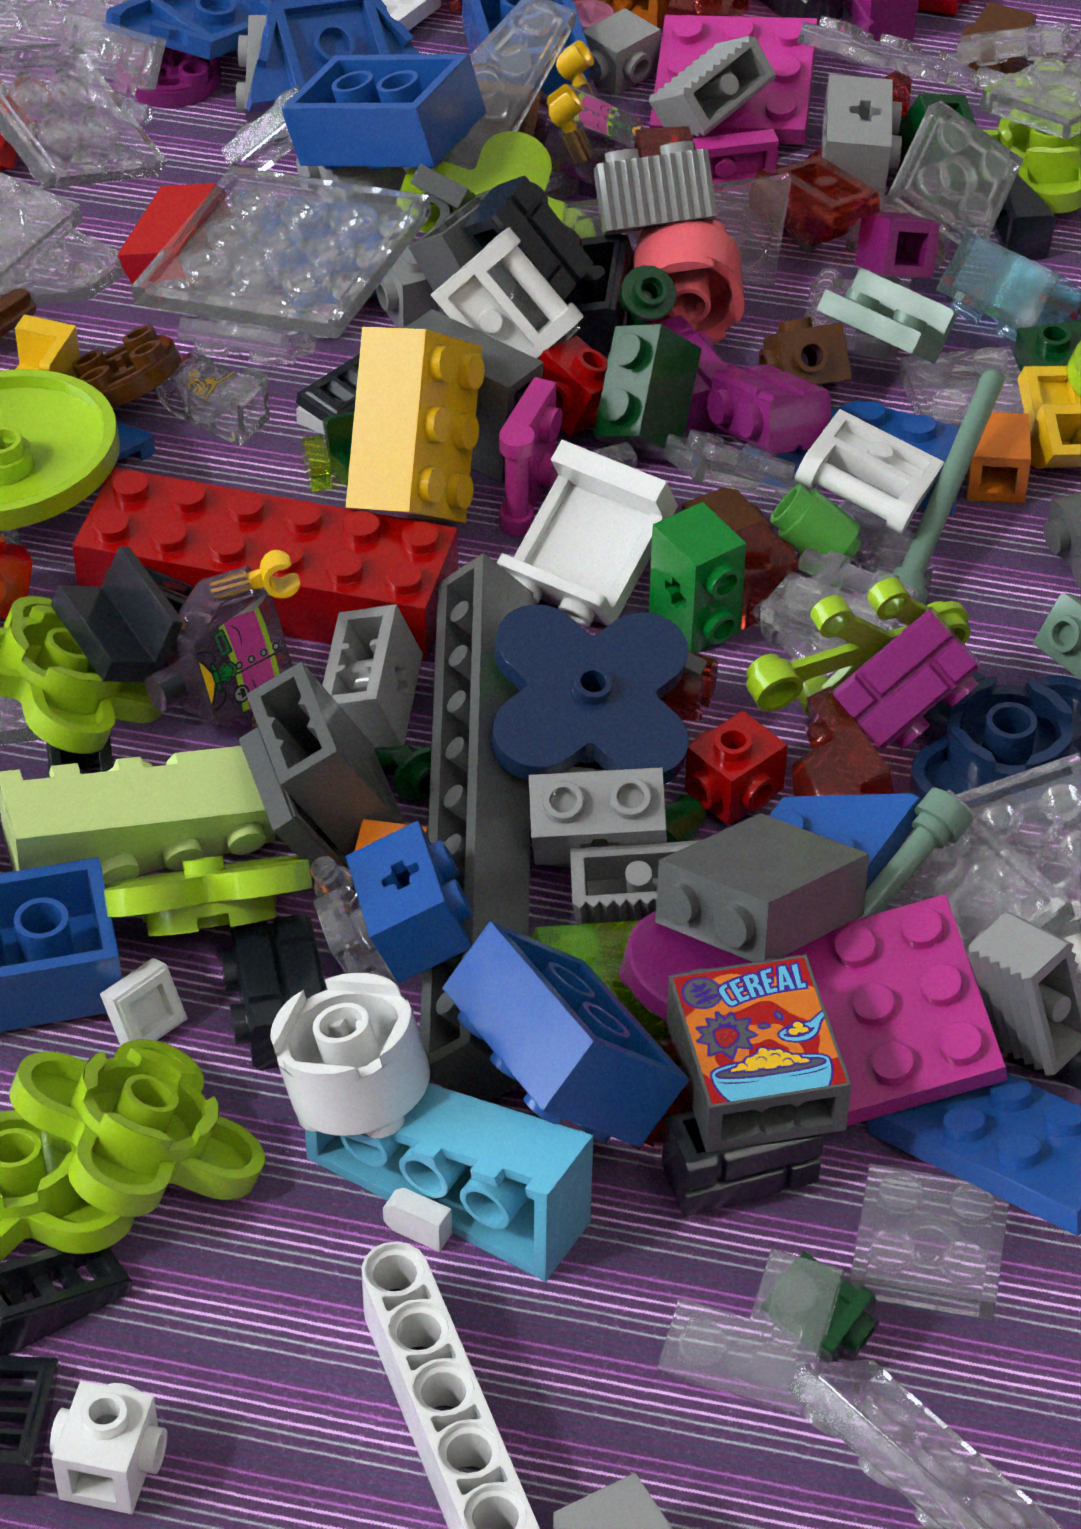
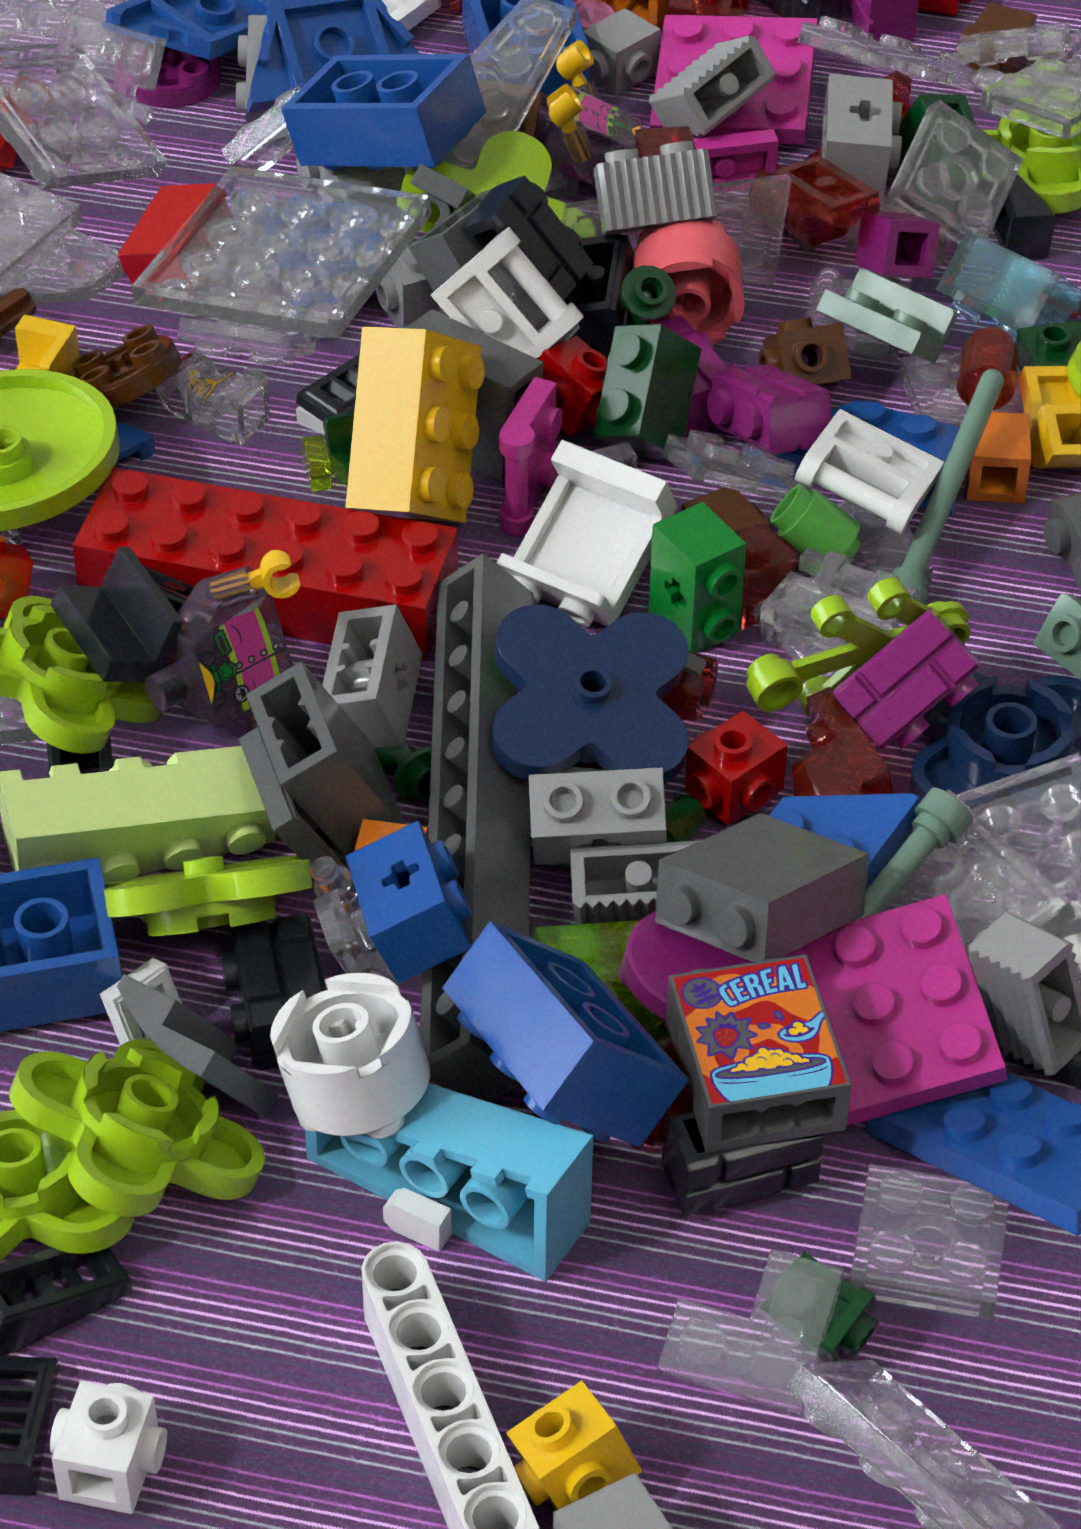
(194, 1044): none -> dark grey slope
(570, 1449): none -> yellow brick
(983, 351): none -> clear red brick

